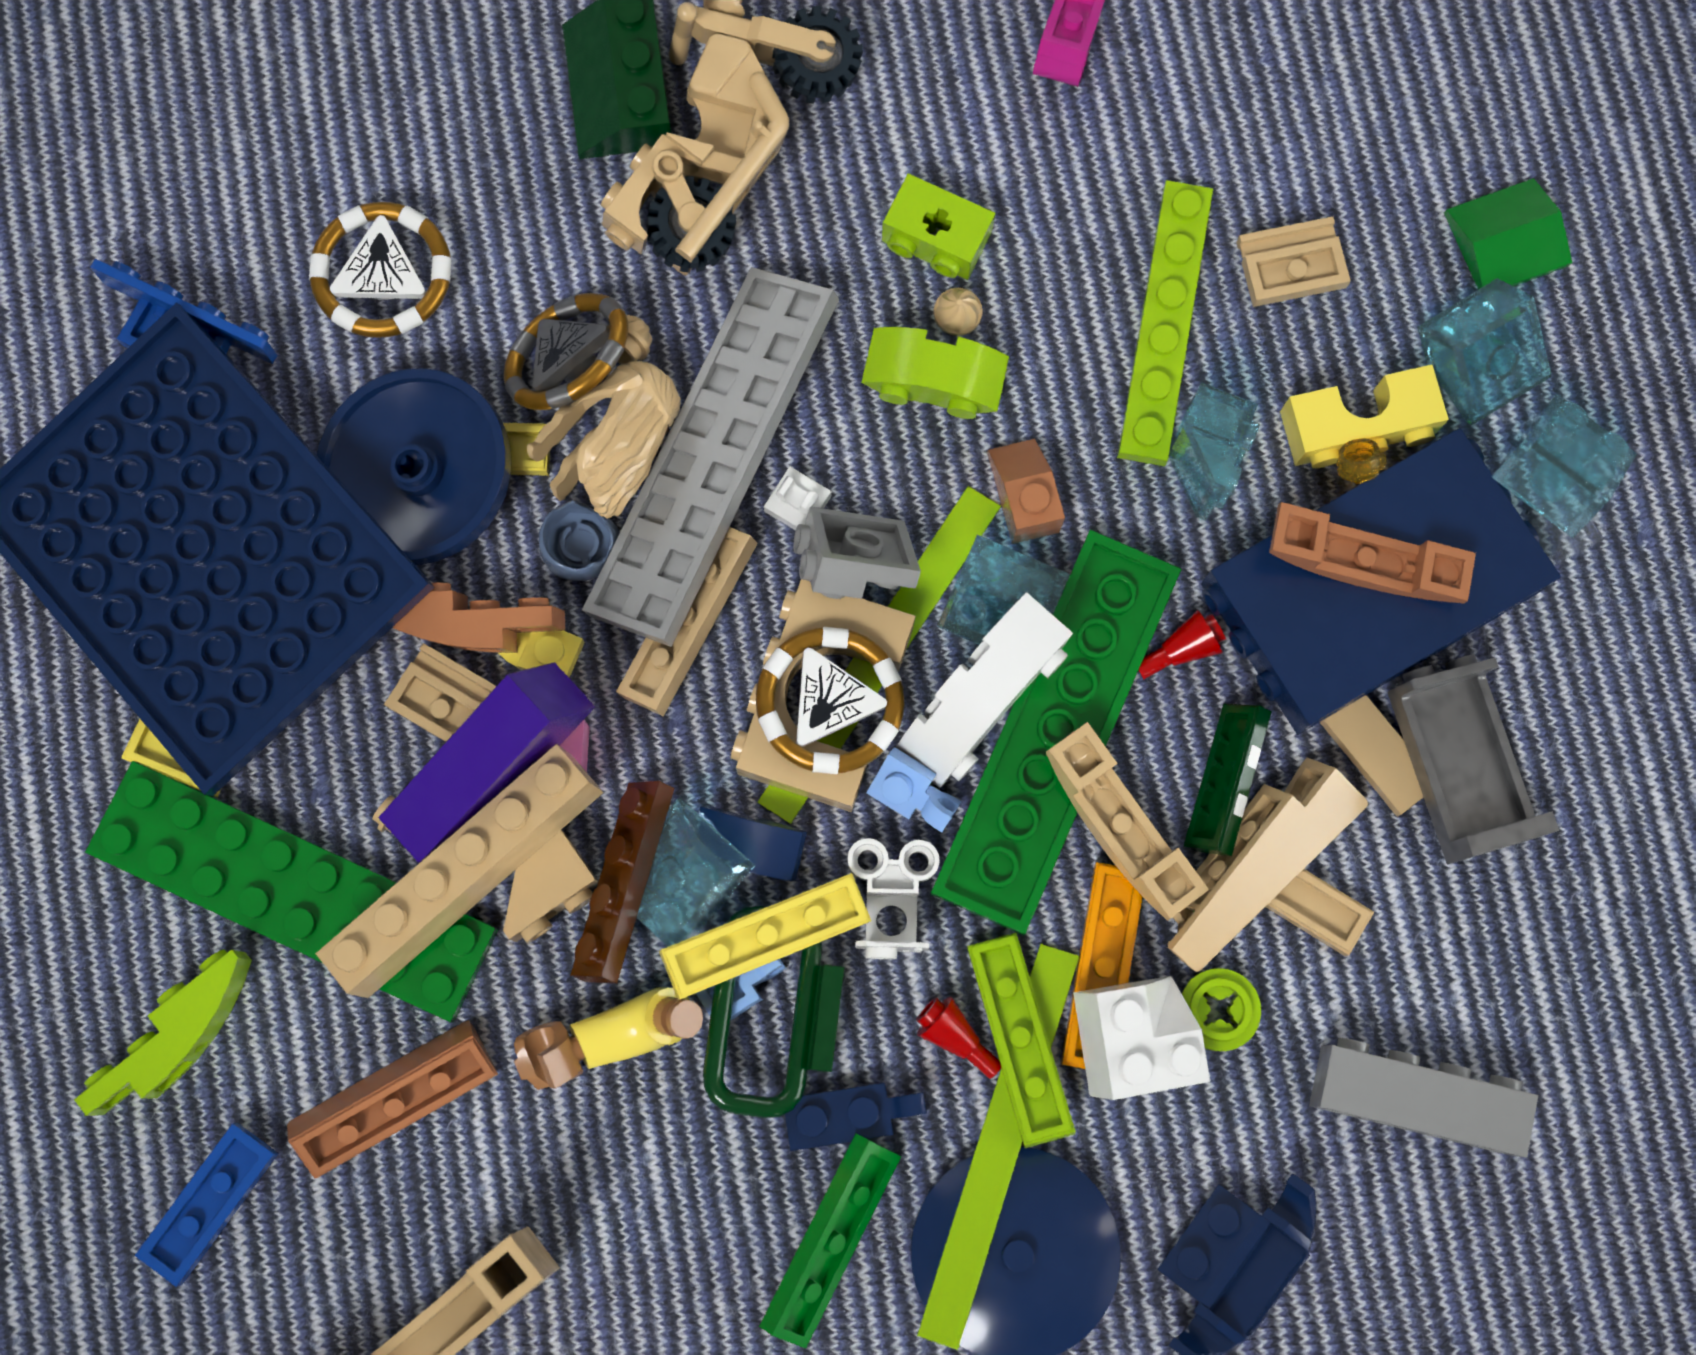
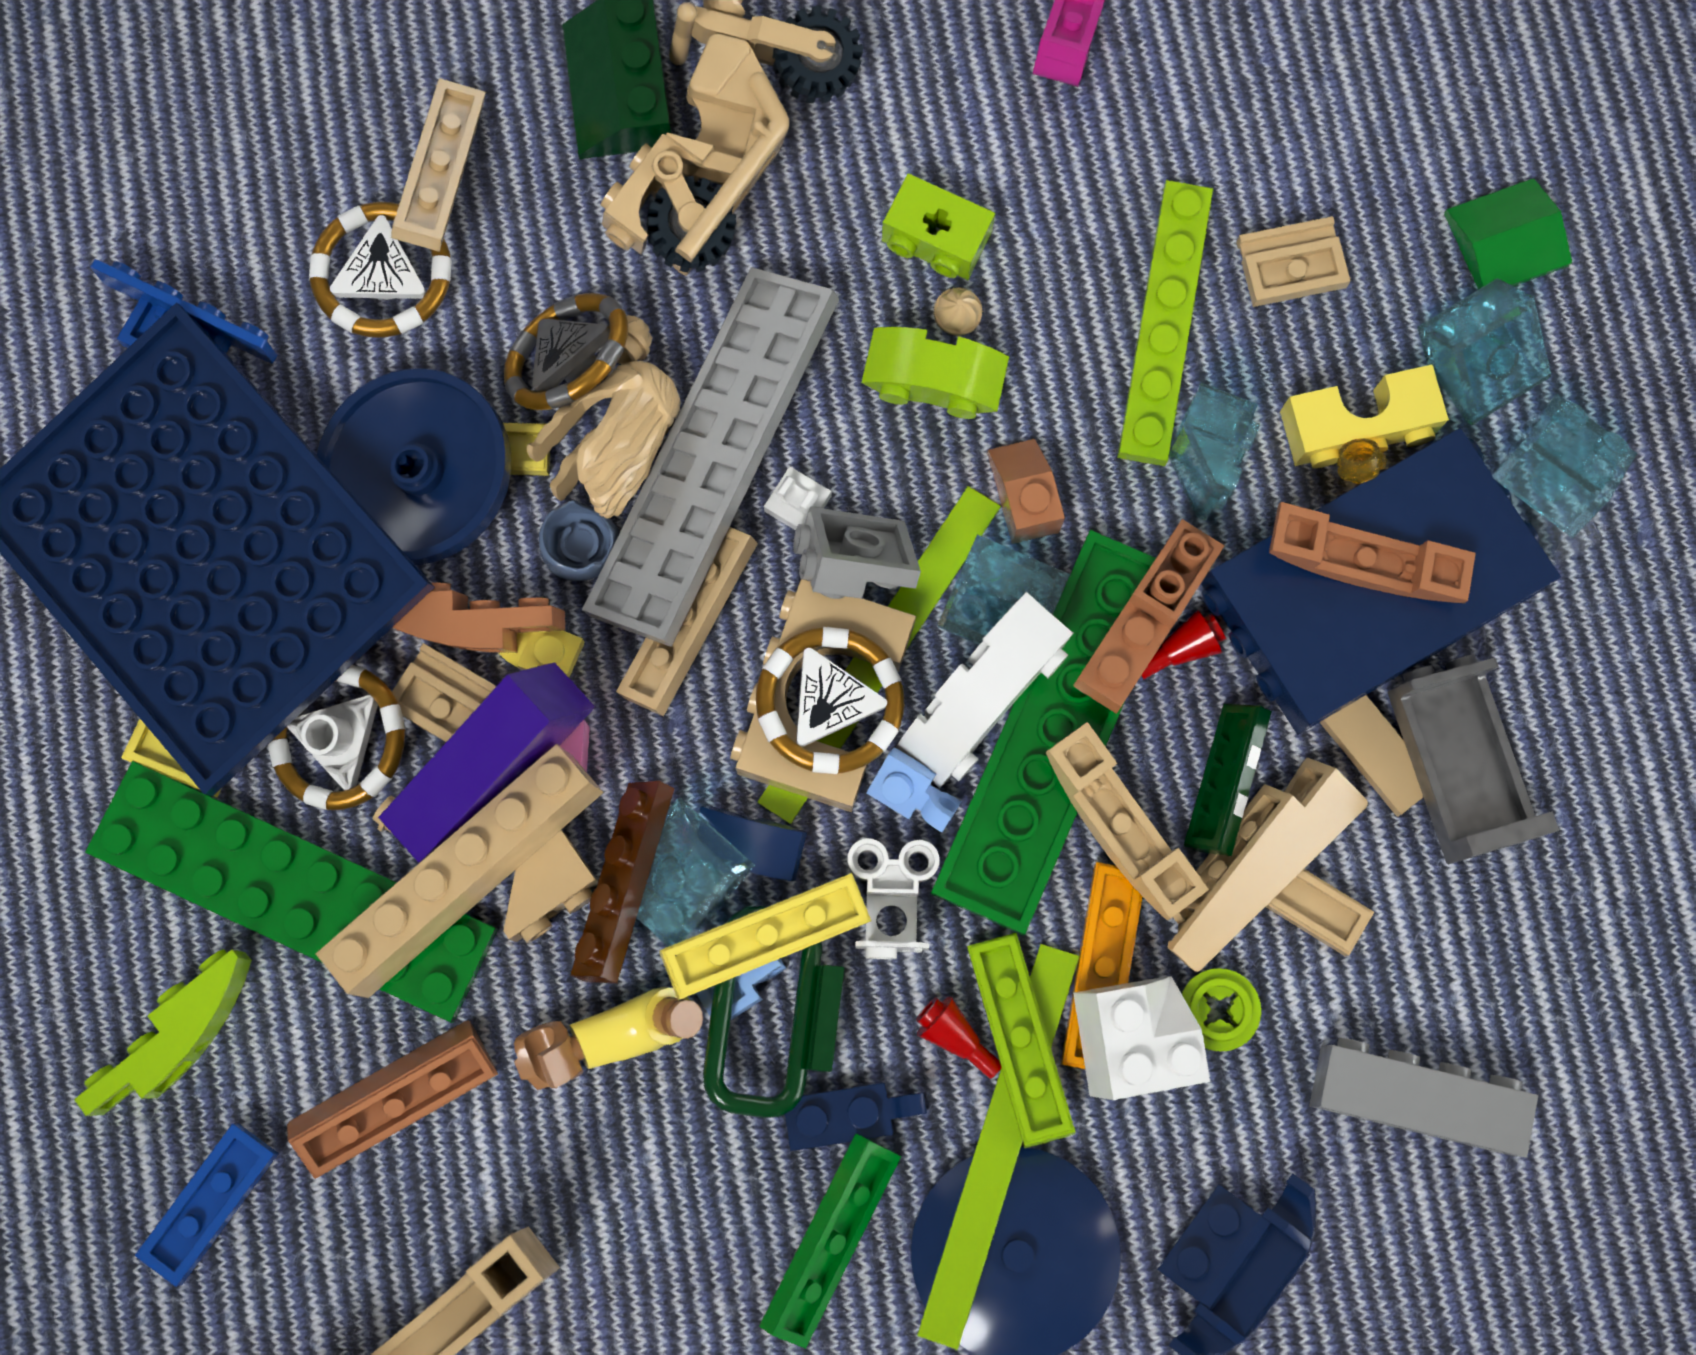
(339, 742): none -> white piece
(438, 165): none -> tan plate
(1148, 616): none -> nougat slope

